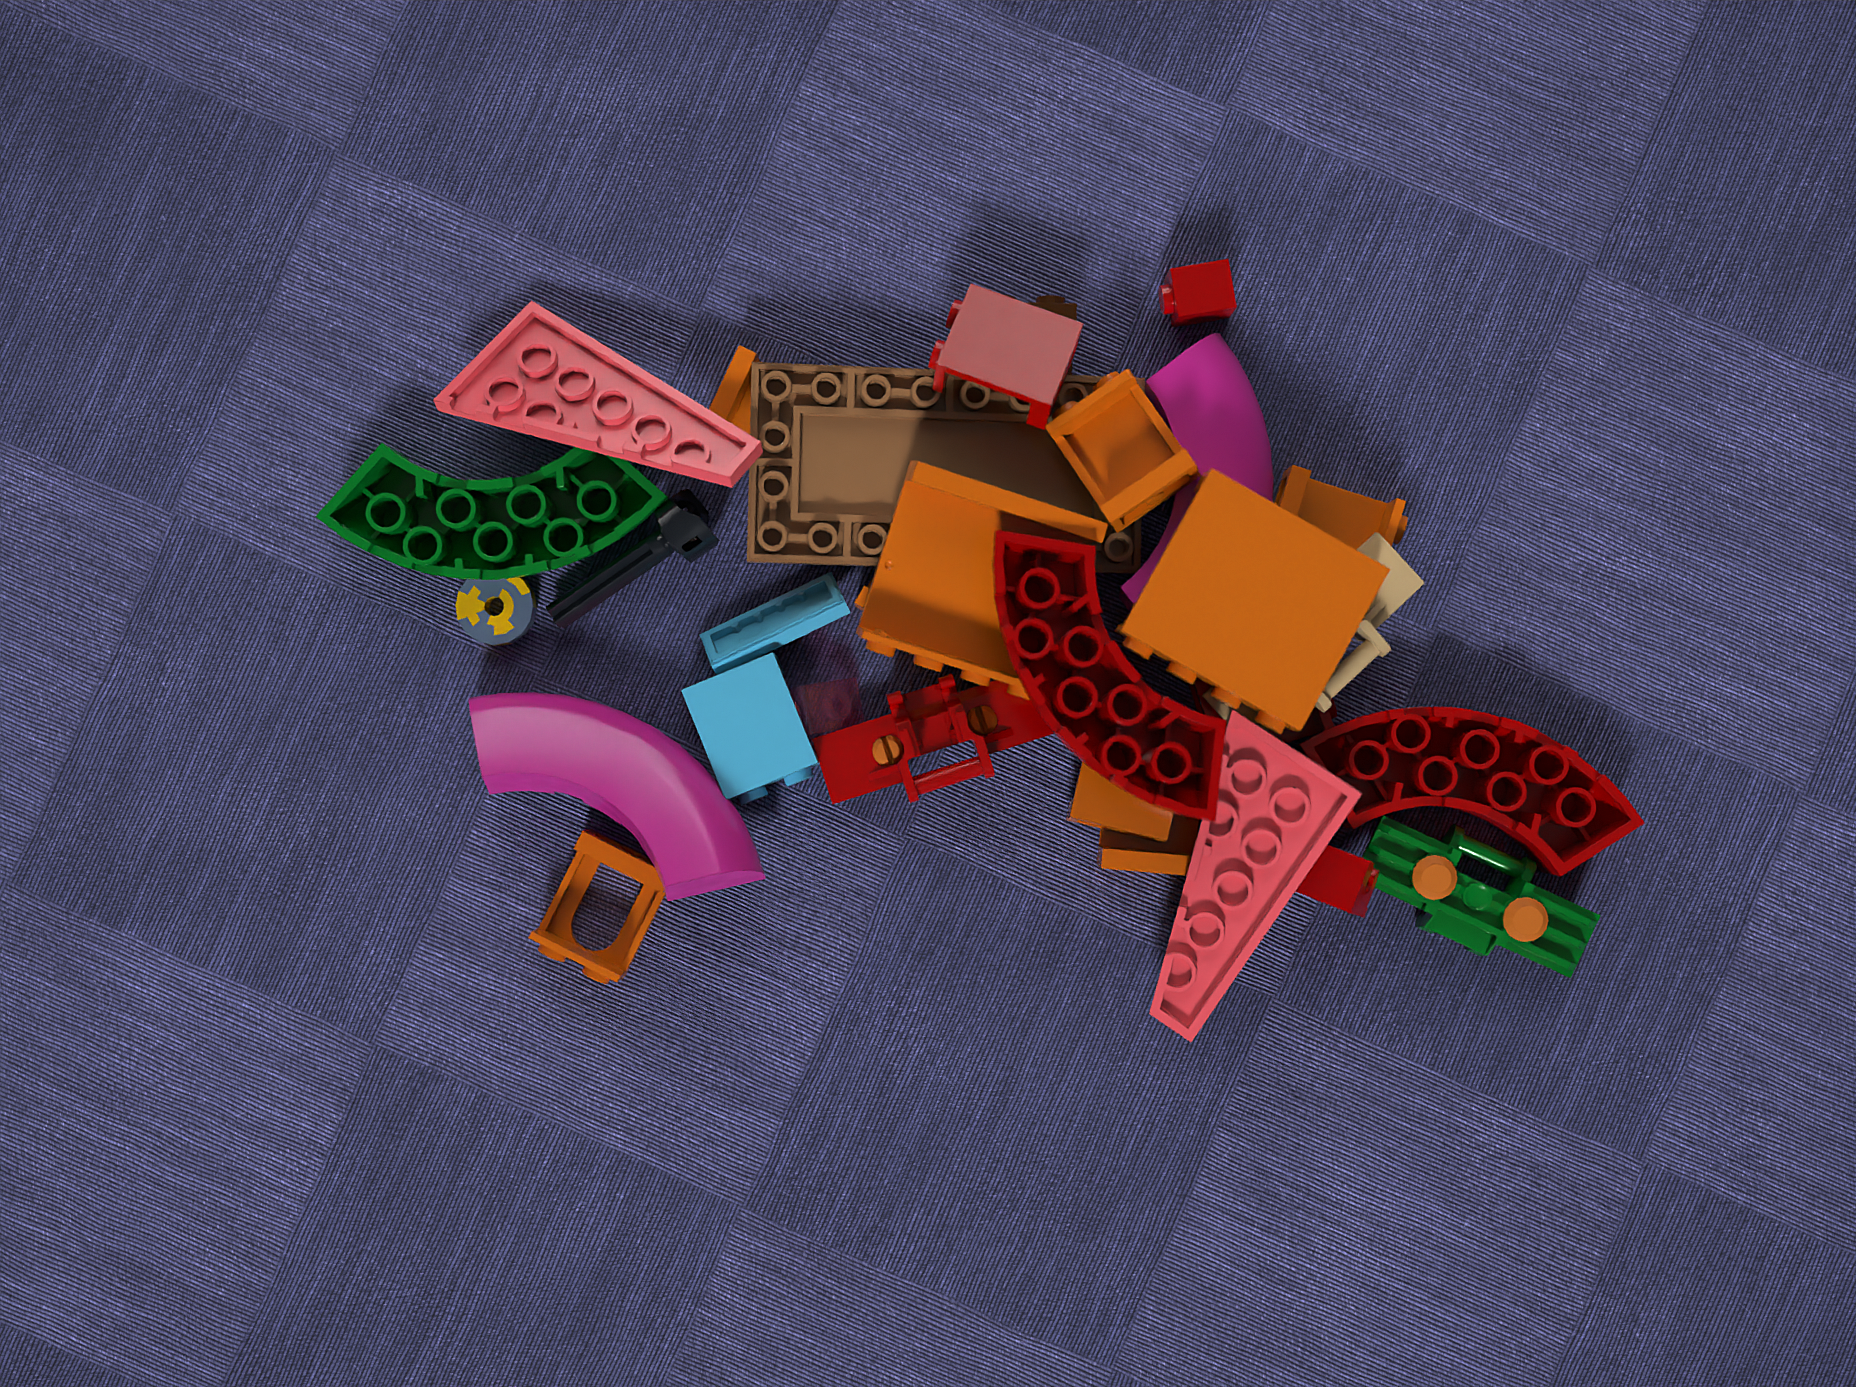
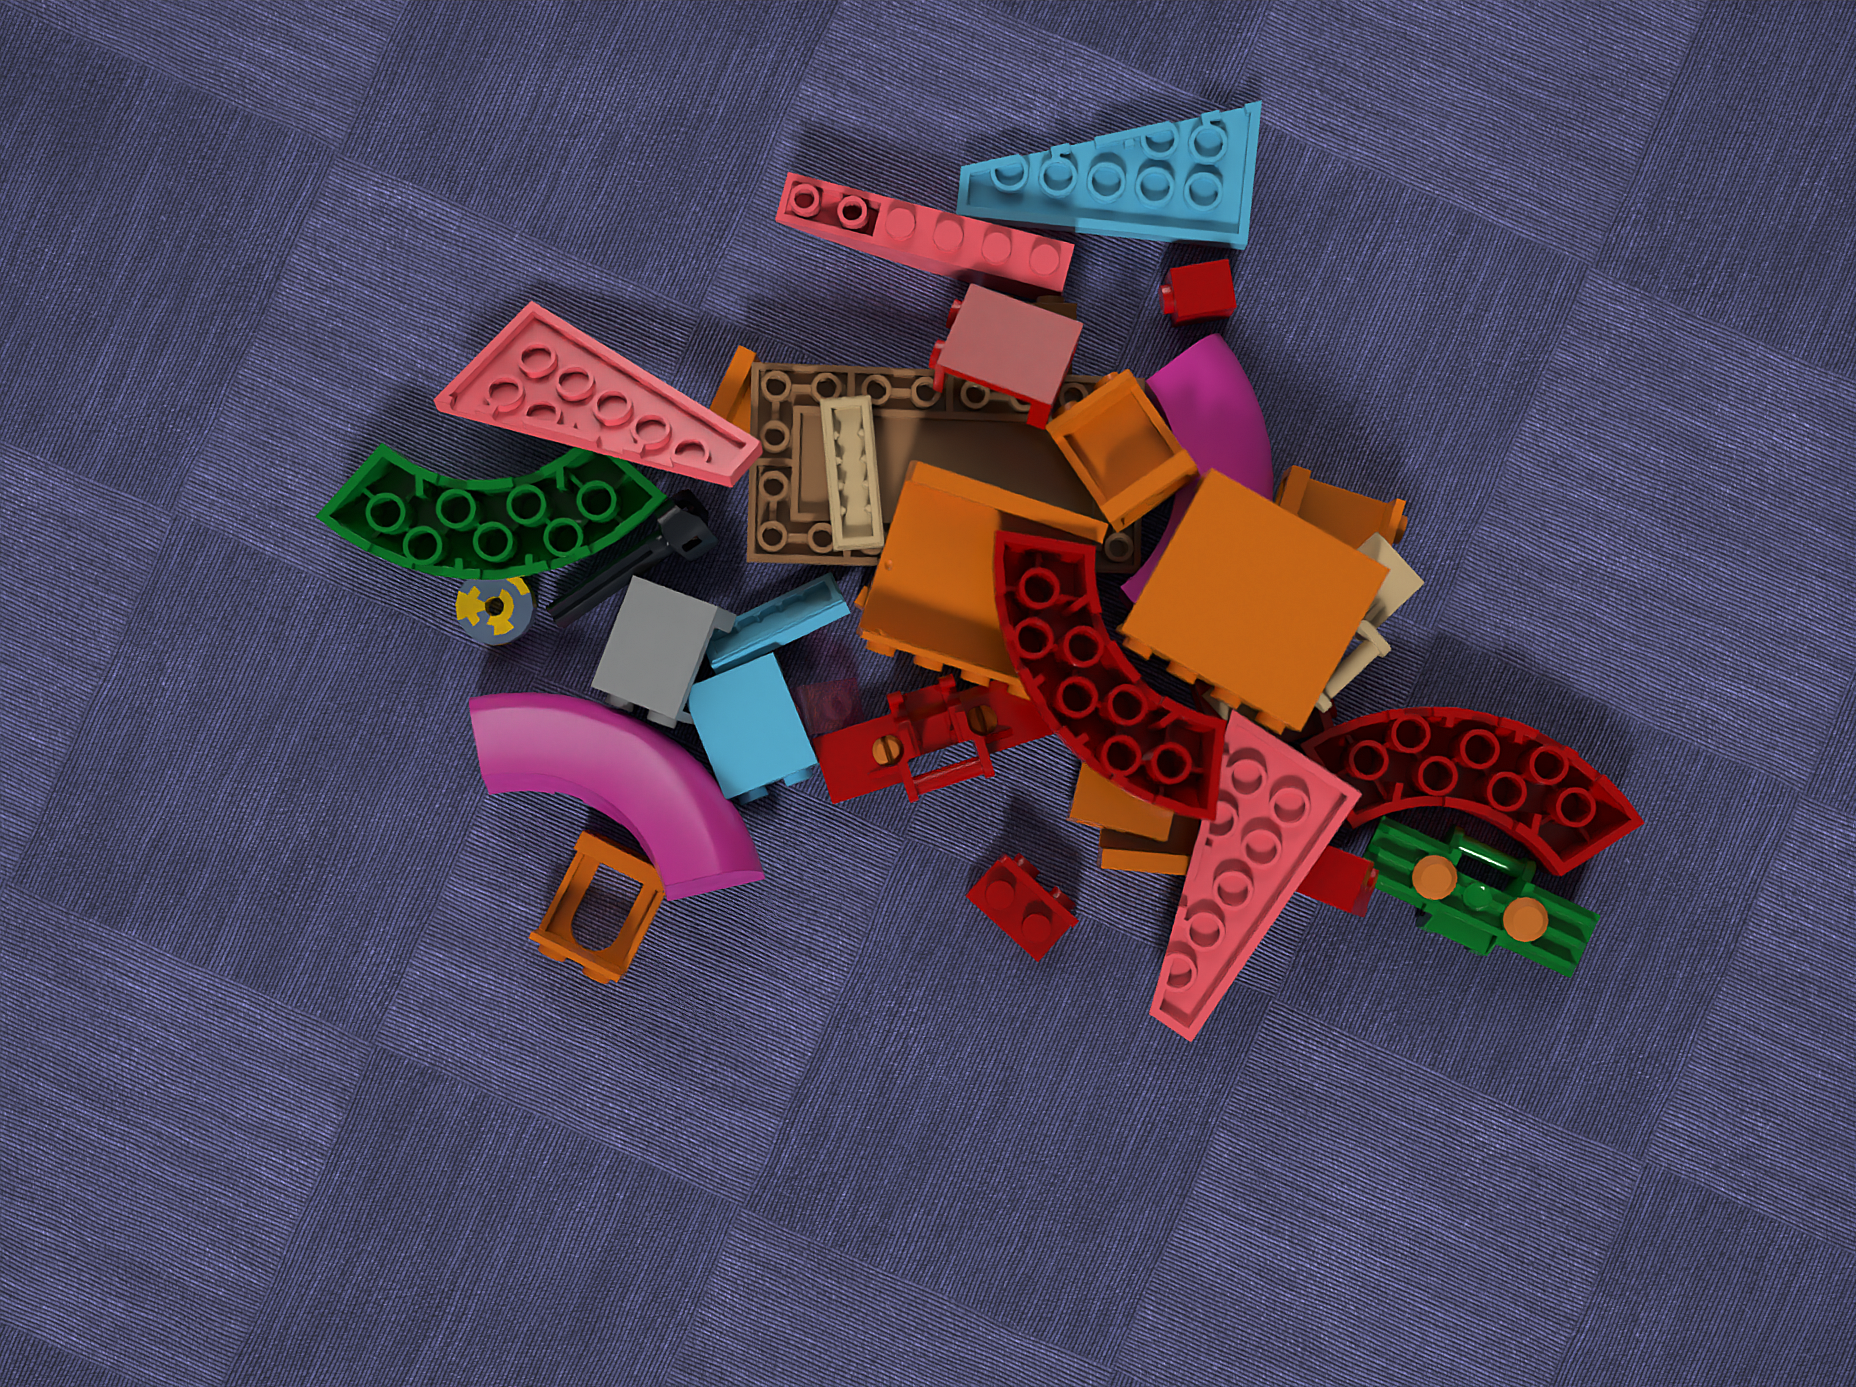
(657, 650): none -> light grey panel
(851, 473): none -> tan plate
(927, 238): none -> coral slope
(1022, 905): none -> red bracket
(1145, 183): none -> medium azure wing

